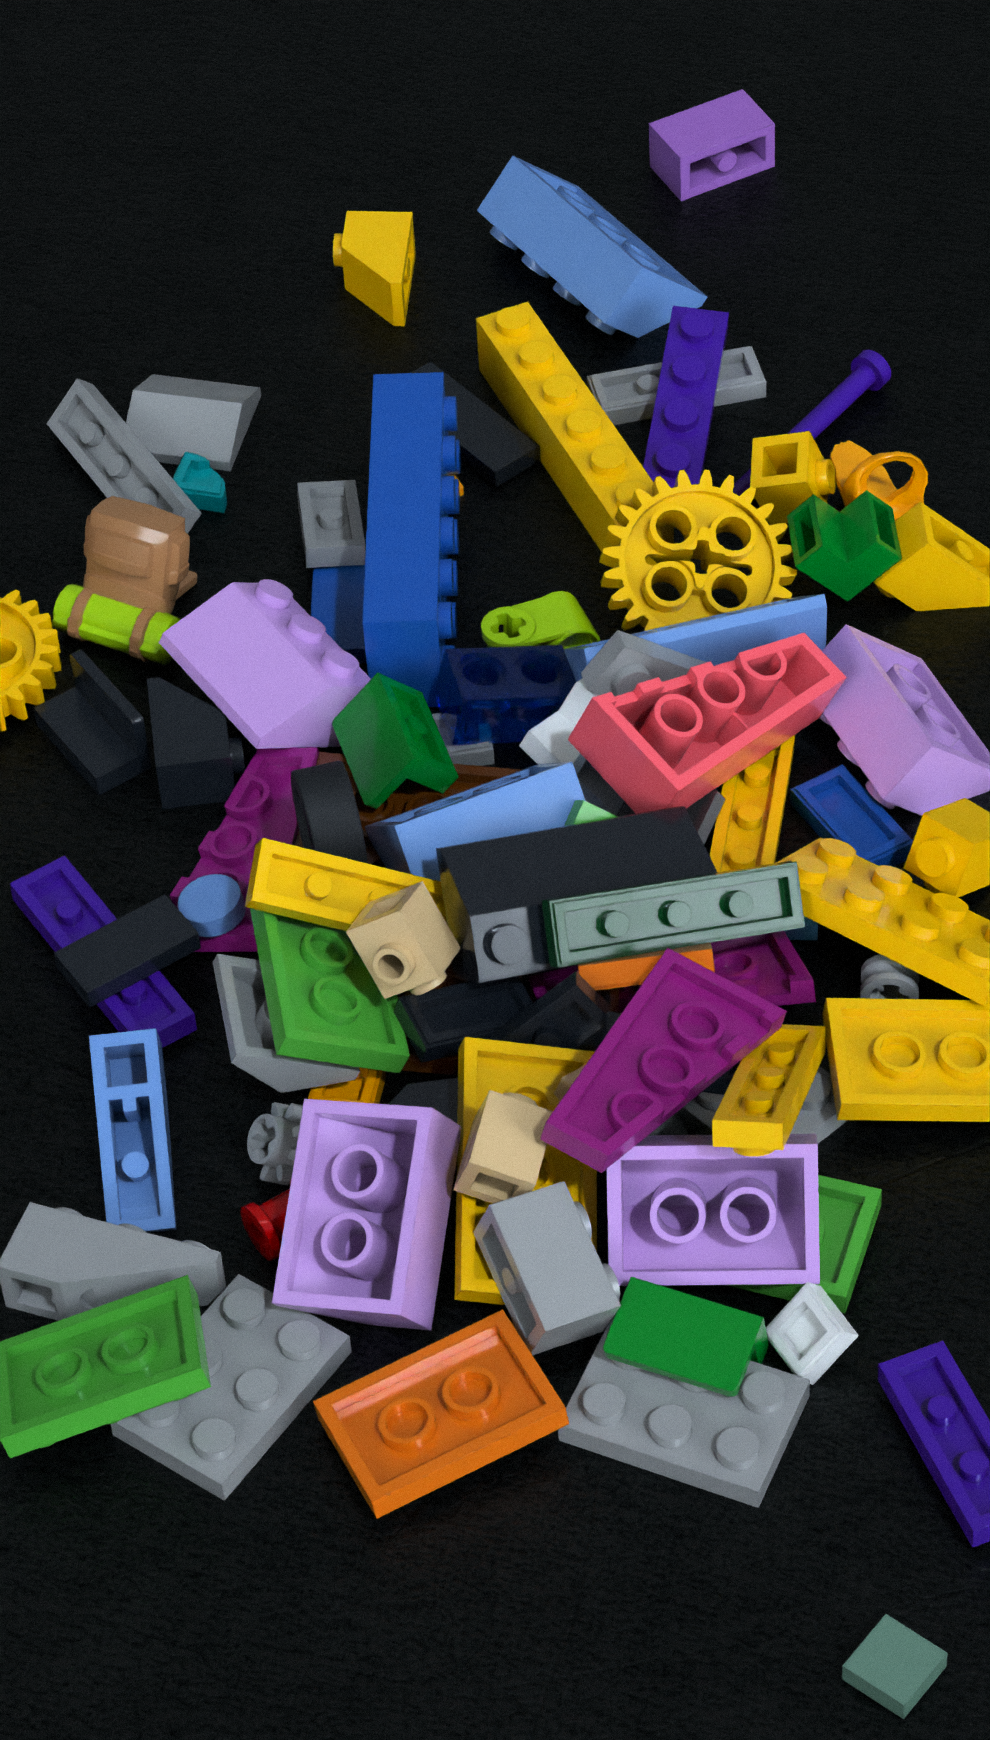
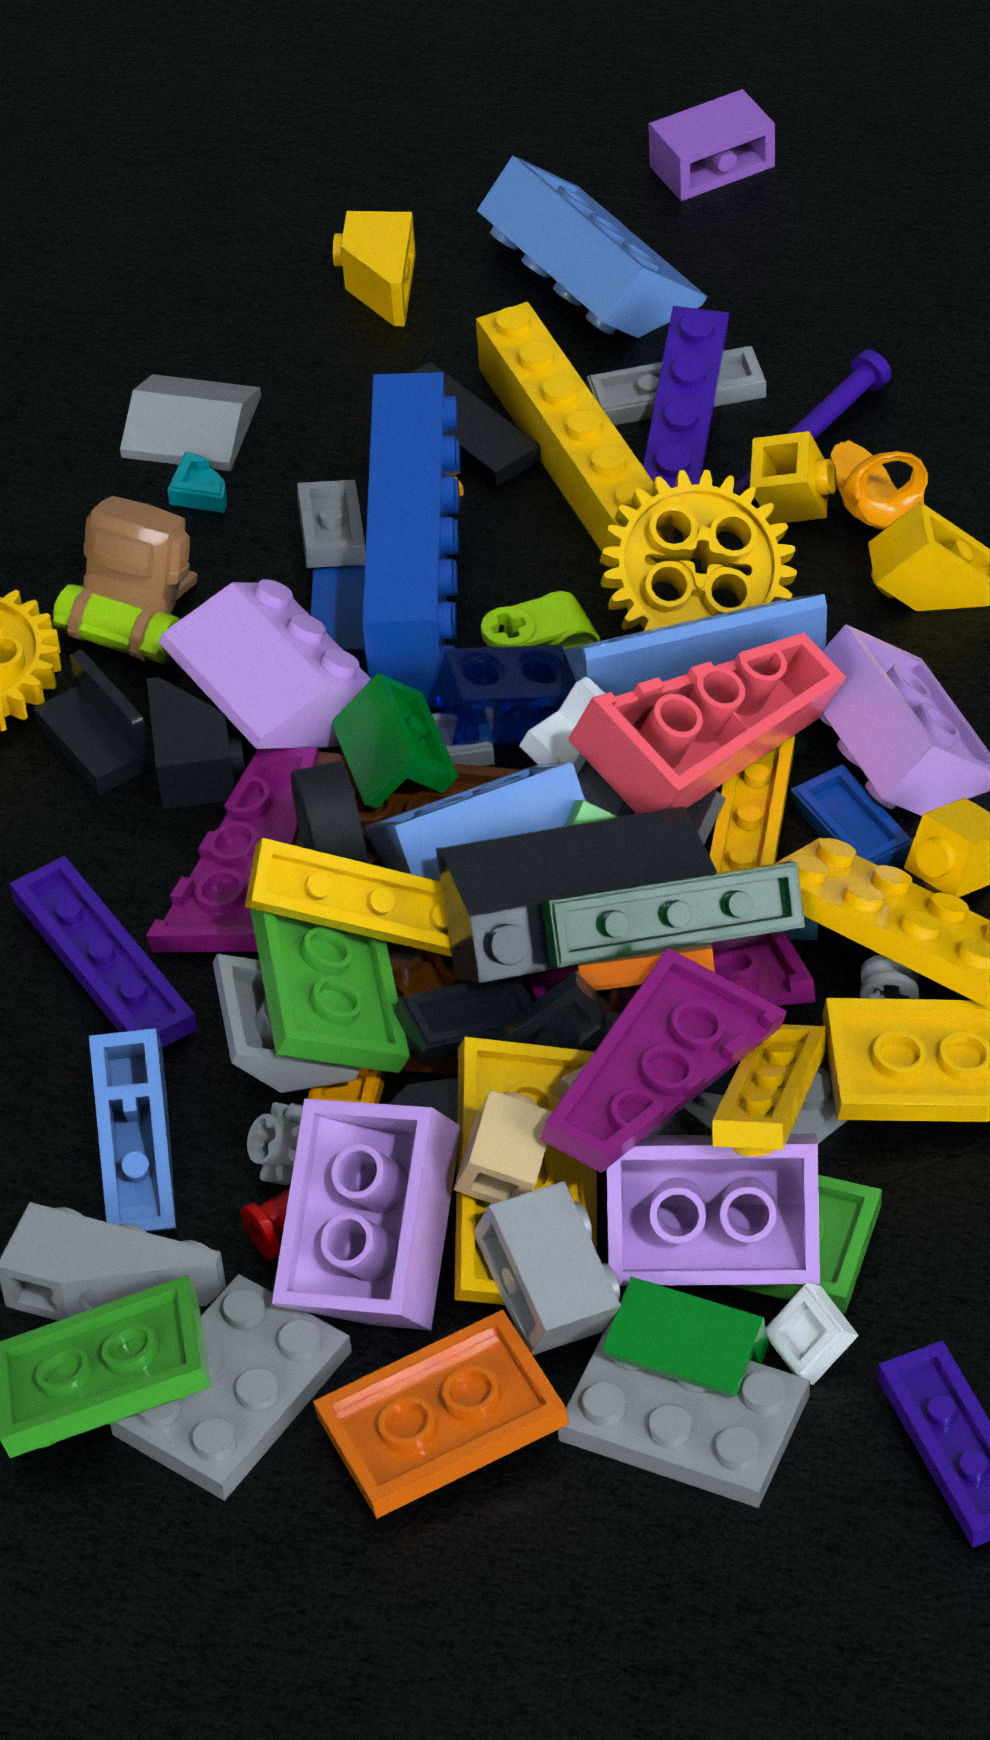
(115, 454): light grey plate -> none
(127, 950): black tile -> none
(212, 904): medium blue tile -> none
(404, 941): tan brick -> none
(632, 660): light grey plate -> none
(847, 546): green piece -> none
(894, 1666): sand green tile -> none

